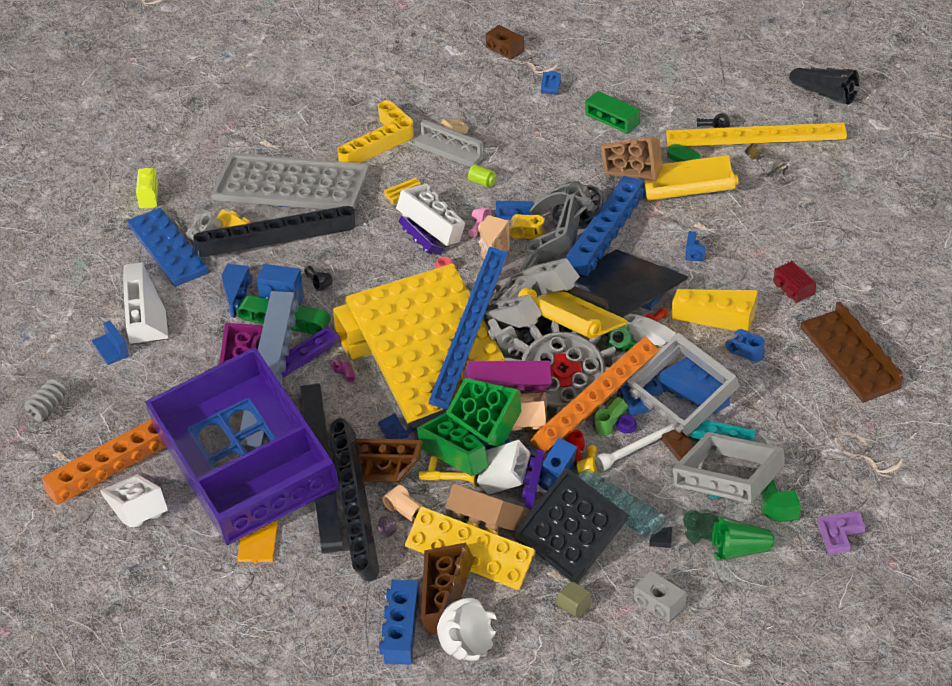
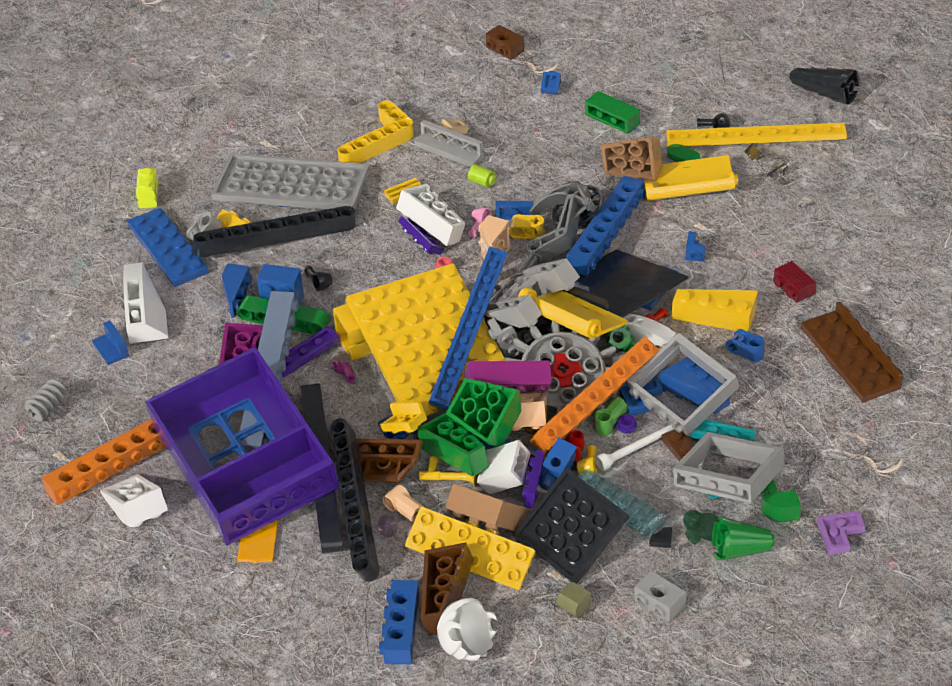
(405, 417): none -> yellow bracket

